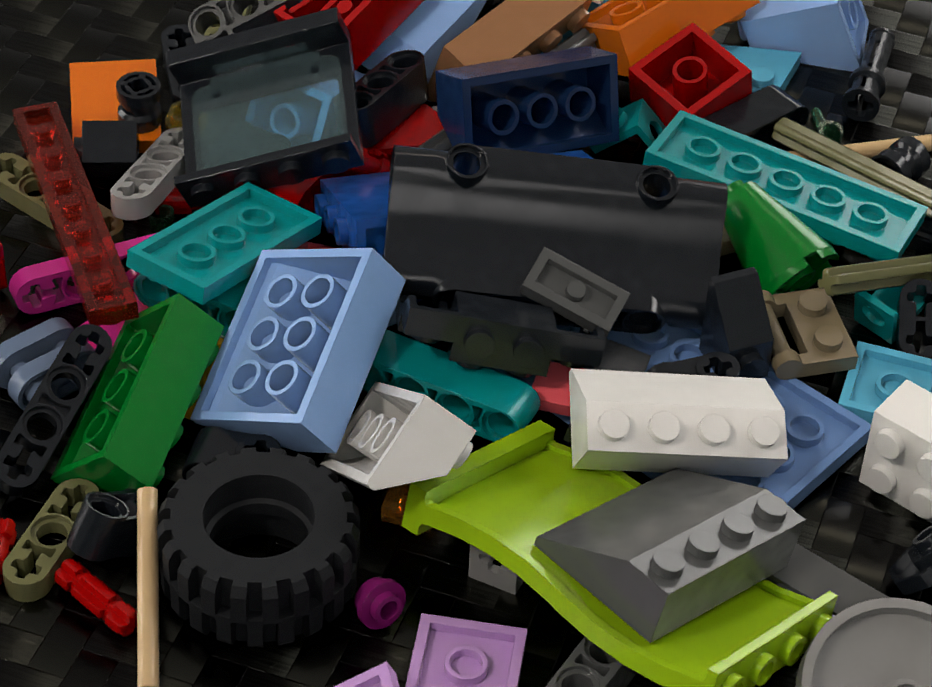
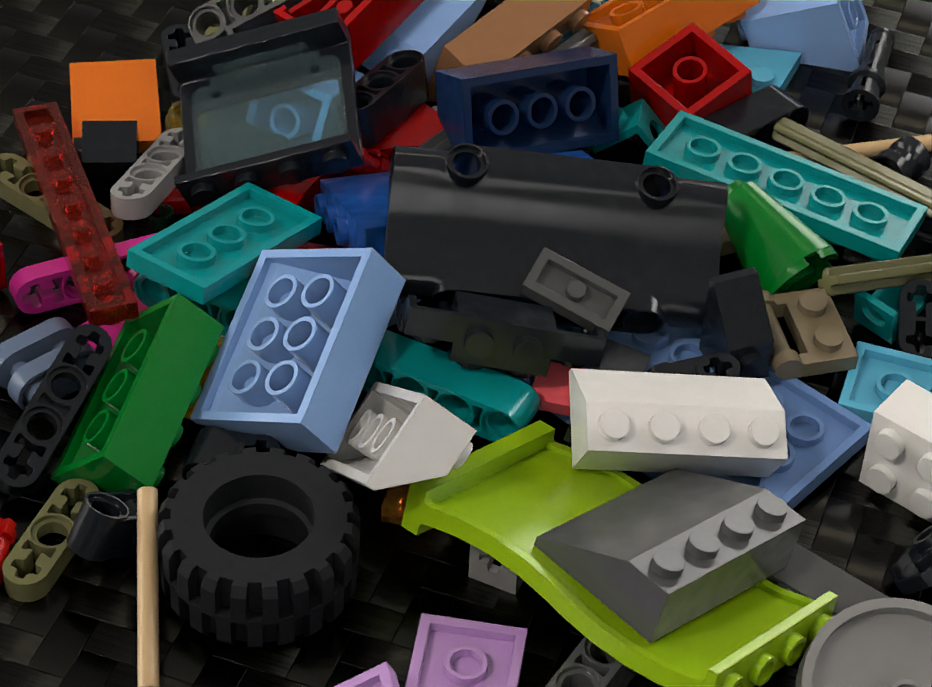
(96, 597): red axle -> none
(139, 100): black wheel -> none
(379, 602): magenta plate -> none
(827, 128): clear green hand -> none

